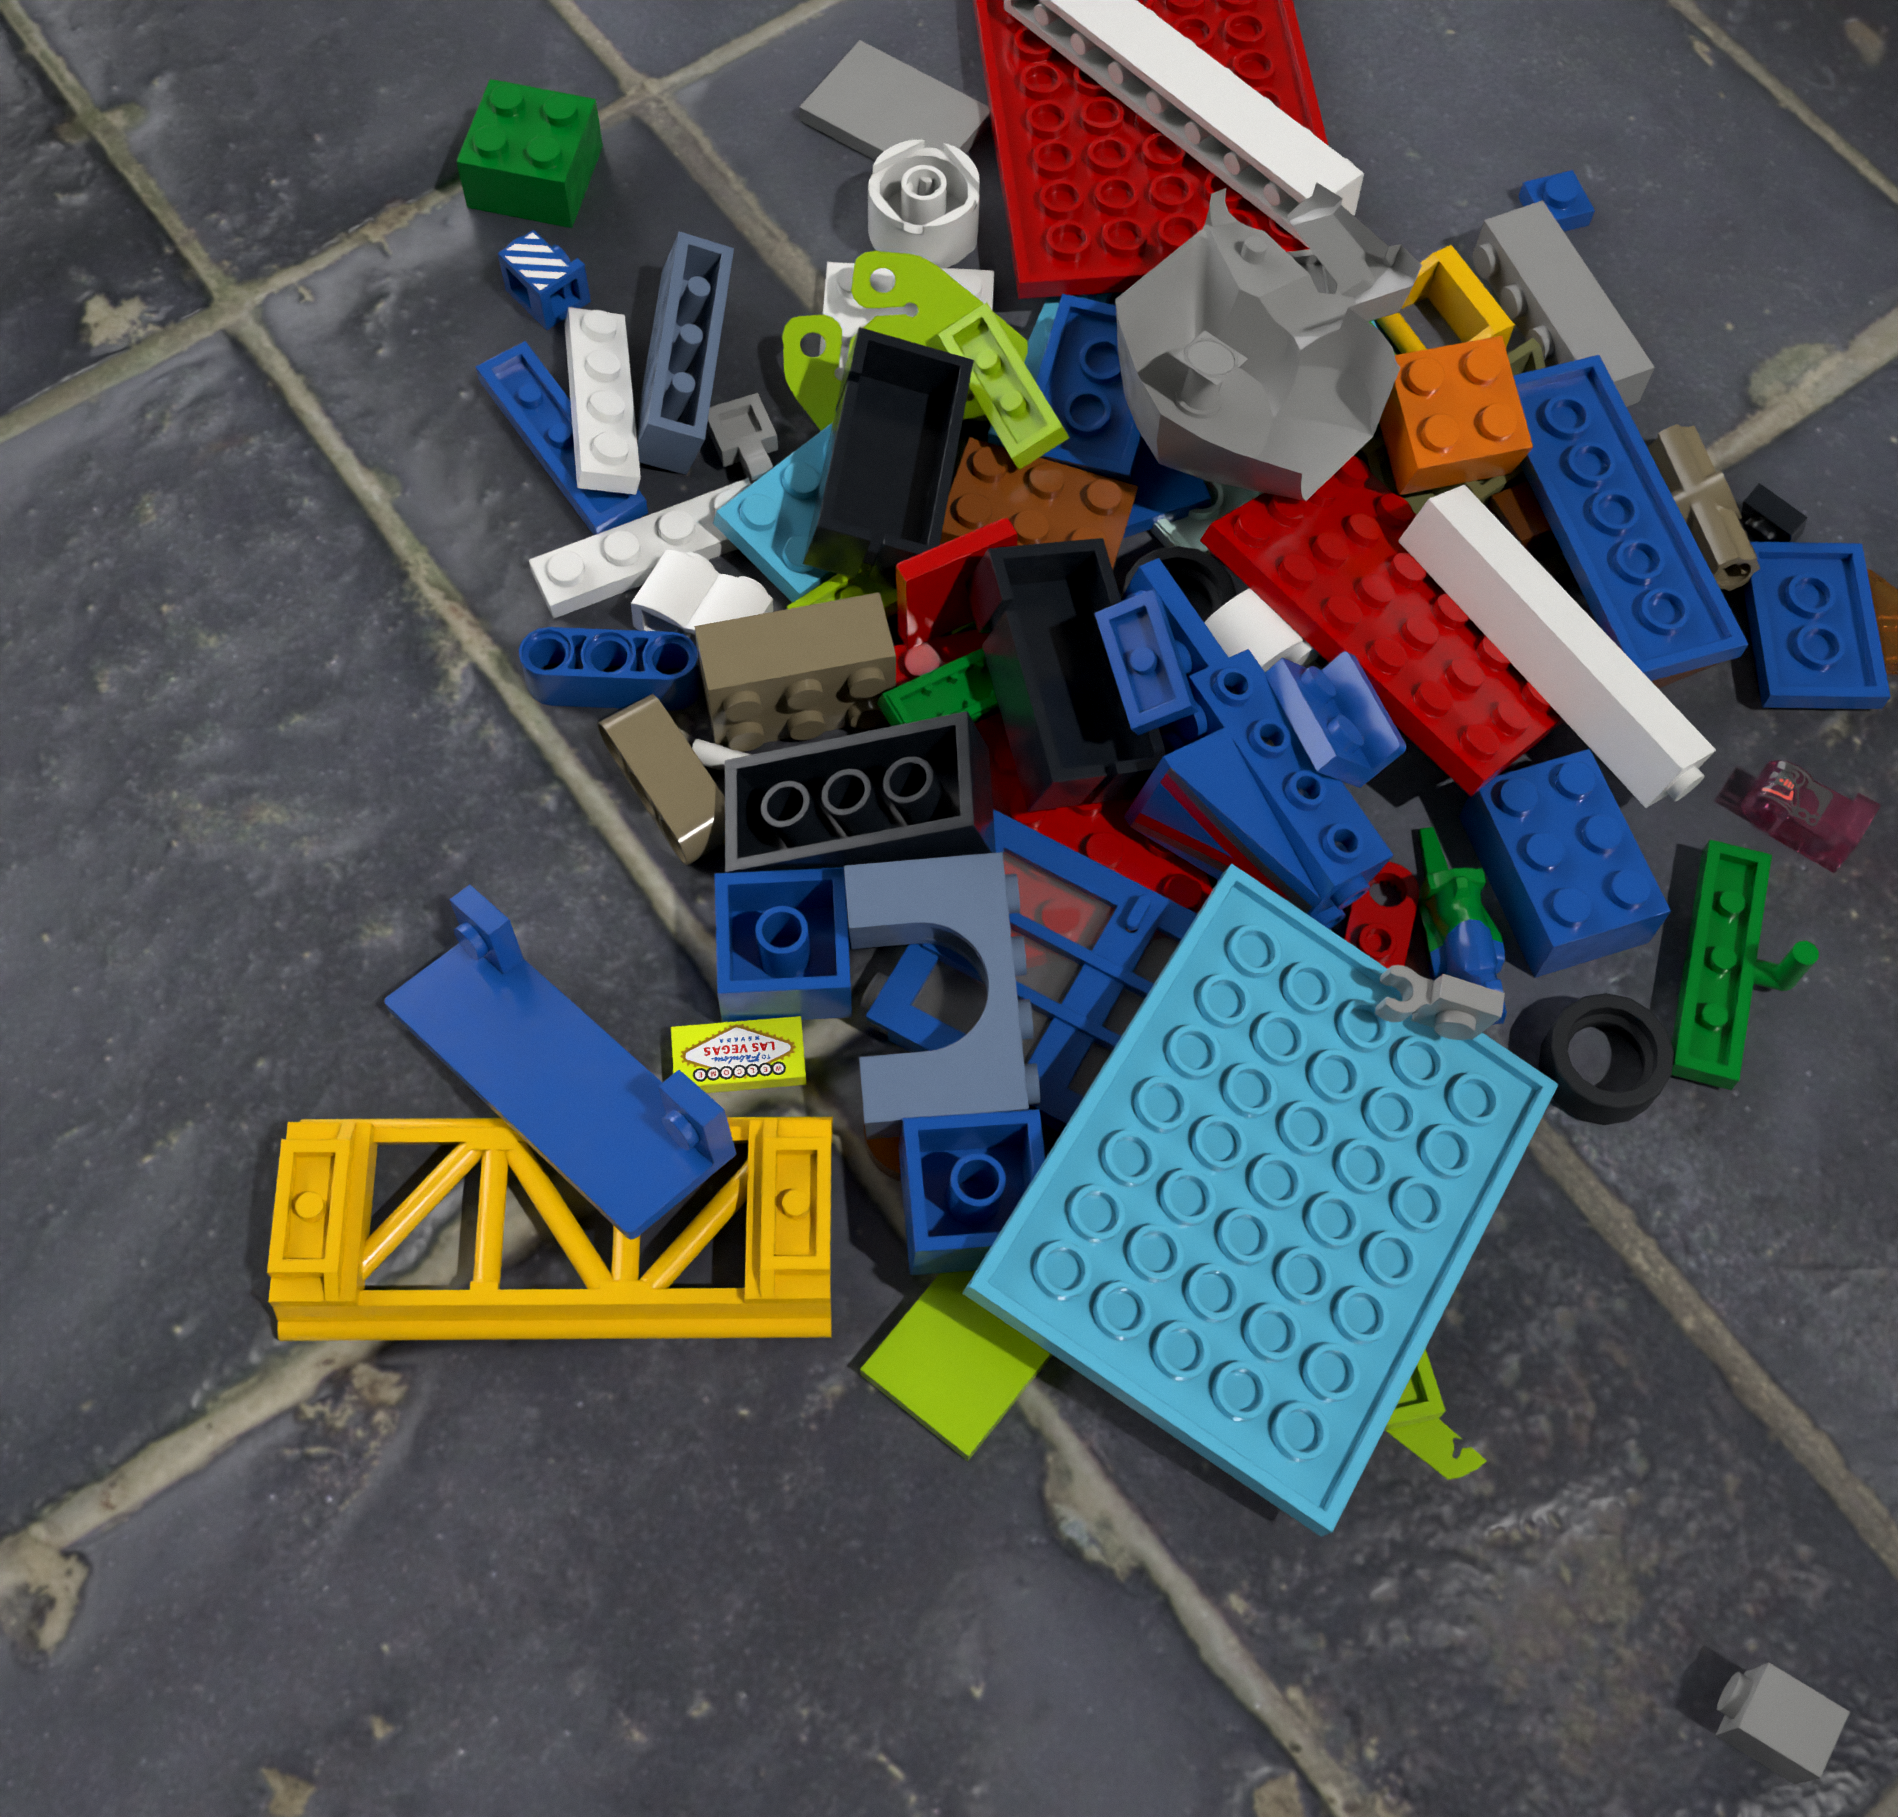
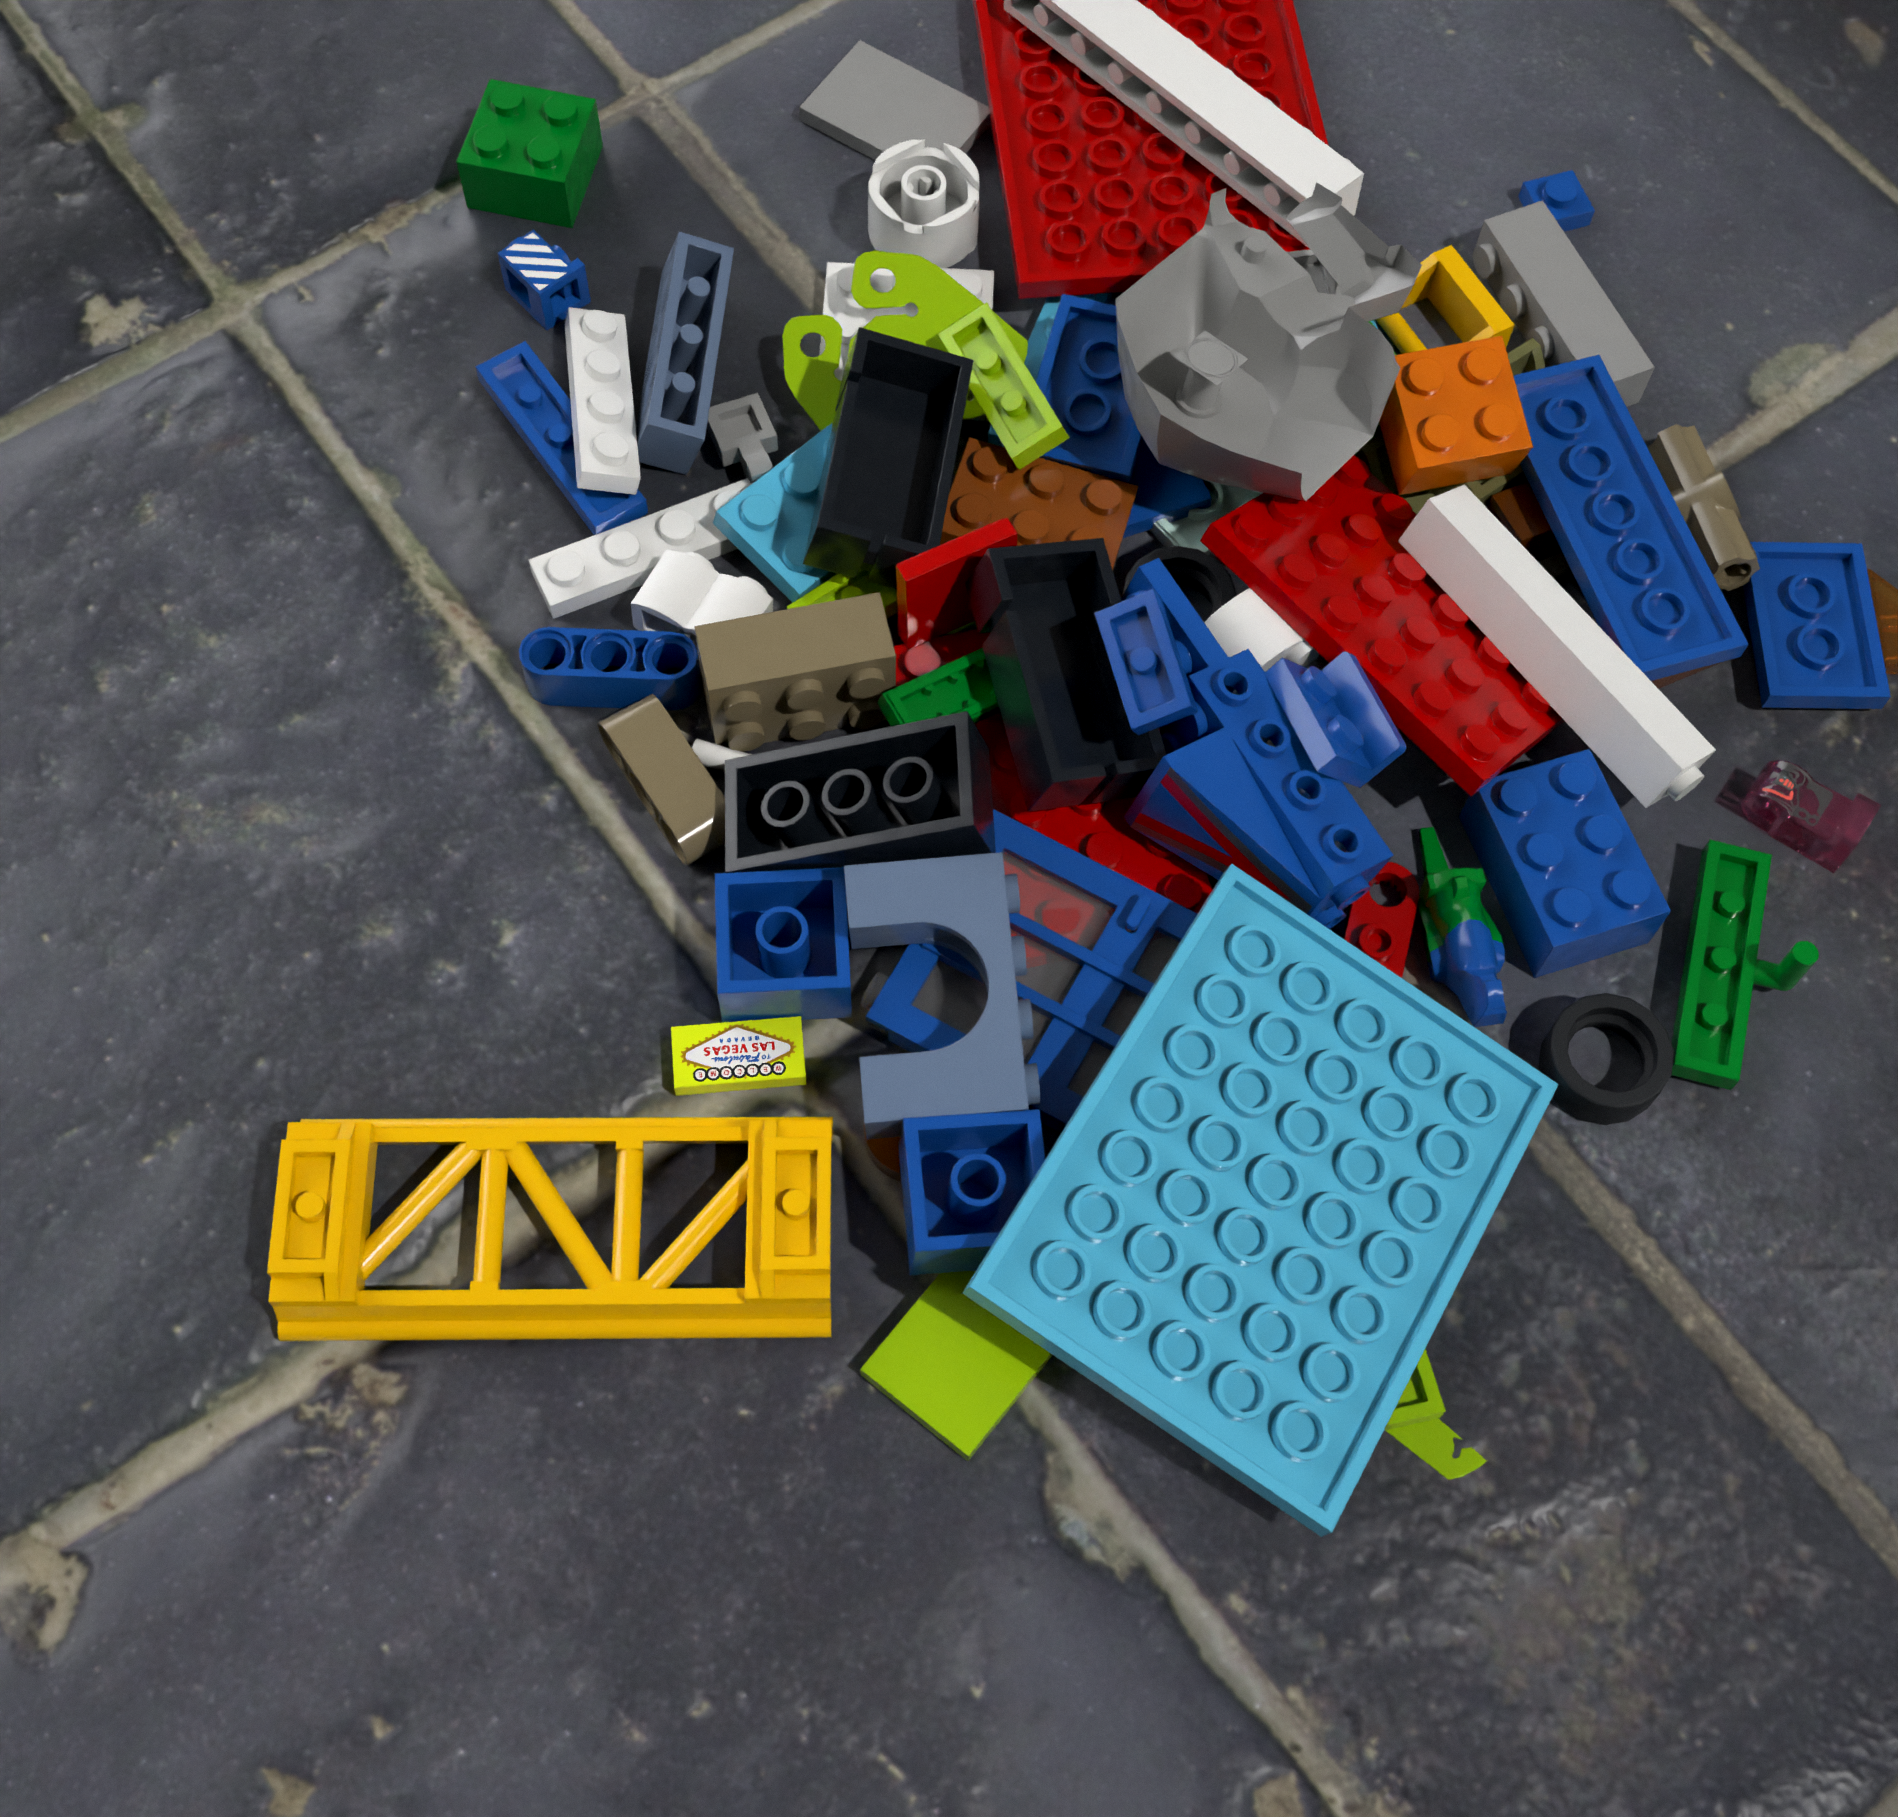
(559, 1076): blue bracket -> none
(1448, 1004): light grey plate -> none
(1771, 518): black plate -> none
(1780, 1722): light grey brick -> none

